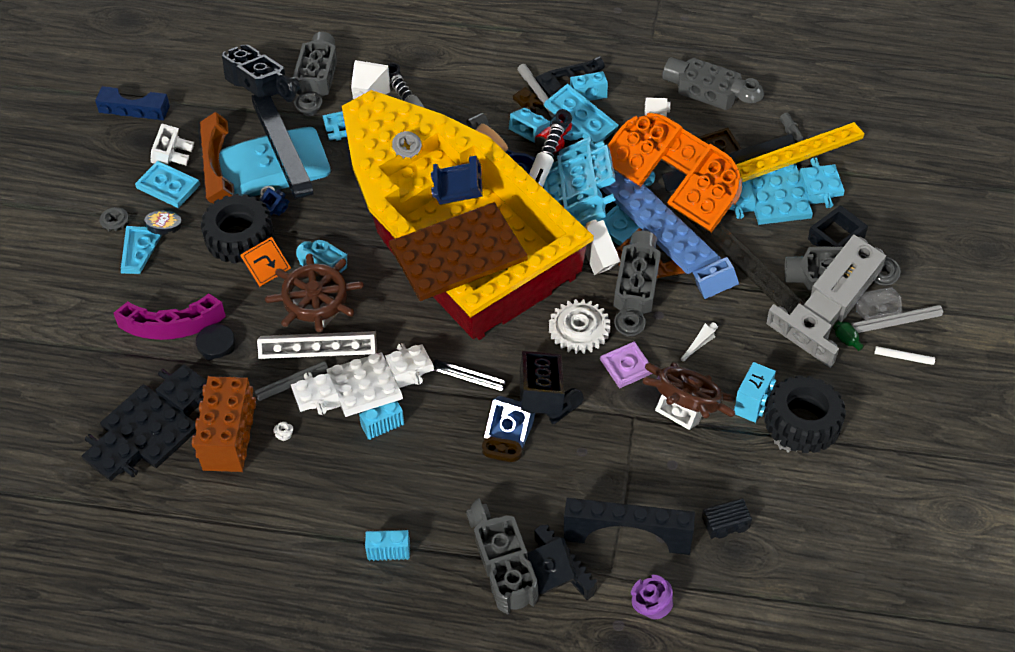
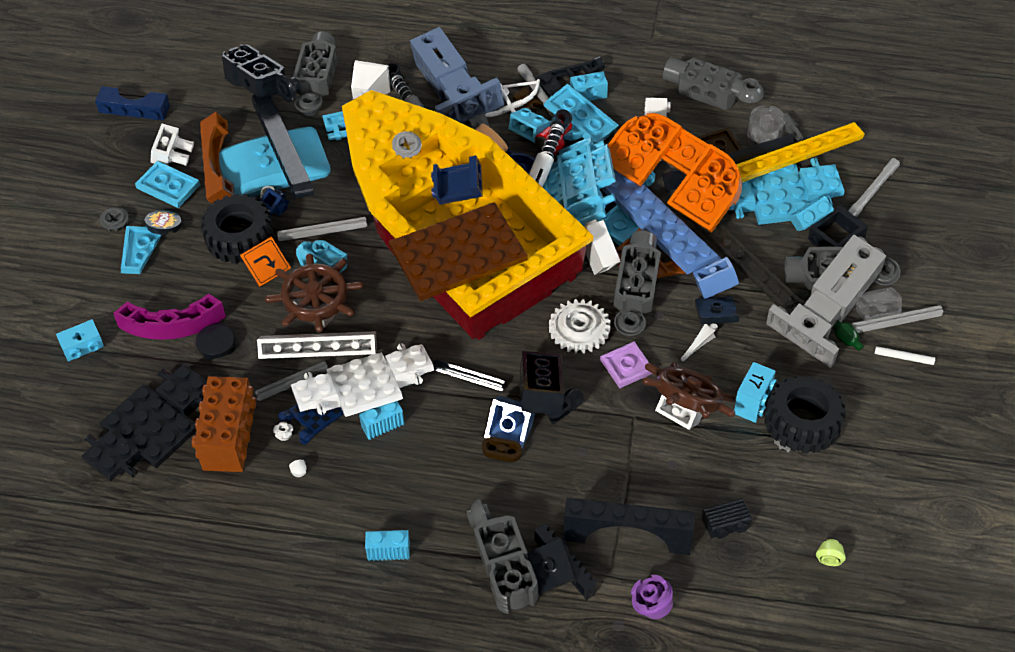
(80, 340): none -> medium azure brick
(298, 468): none -> white hinge
(311, 420): none -> dark blue flag
(324, 228): none -> light grey axle
(450, 79): none -> sand blue brick
(511, 106): none -> white piece
(716, 310): none -> black plate
(765, 124): none -> clear brick
(811, 213): none -> medium azure brick
(831, 553): none -> yellowish green cone
(887, 171): none -> light grey piece

